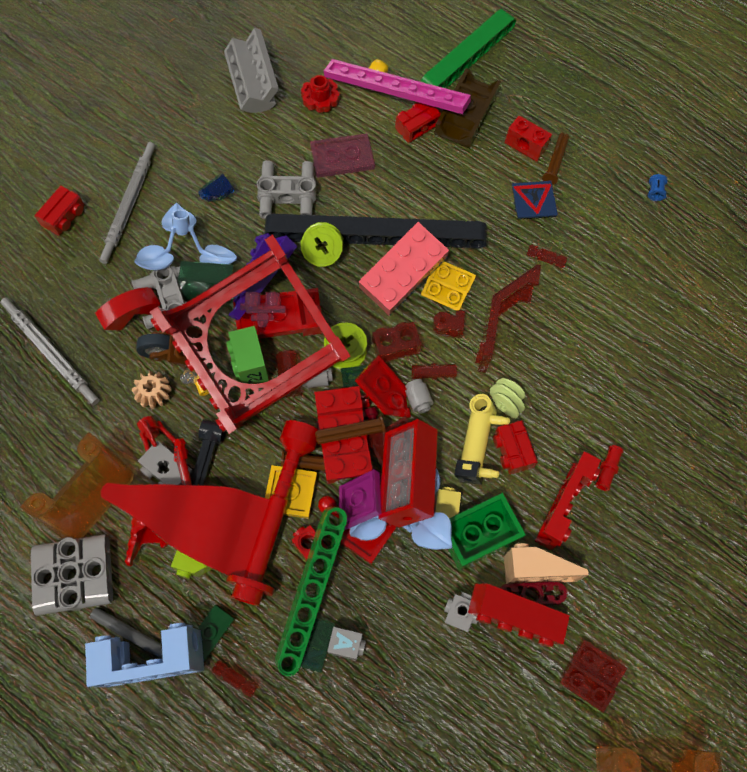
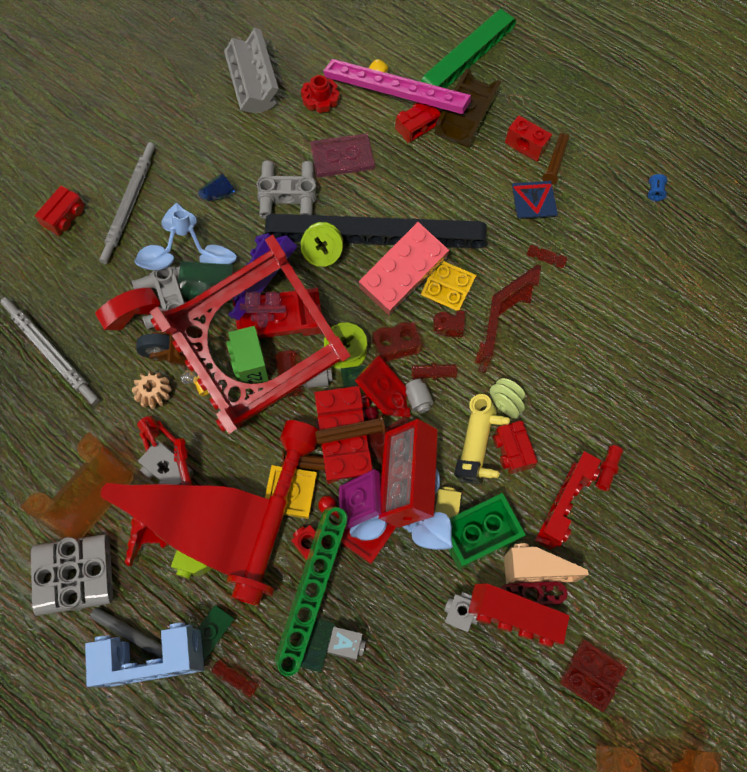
(210, 435): black axle -> none

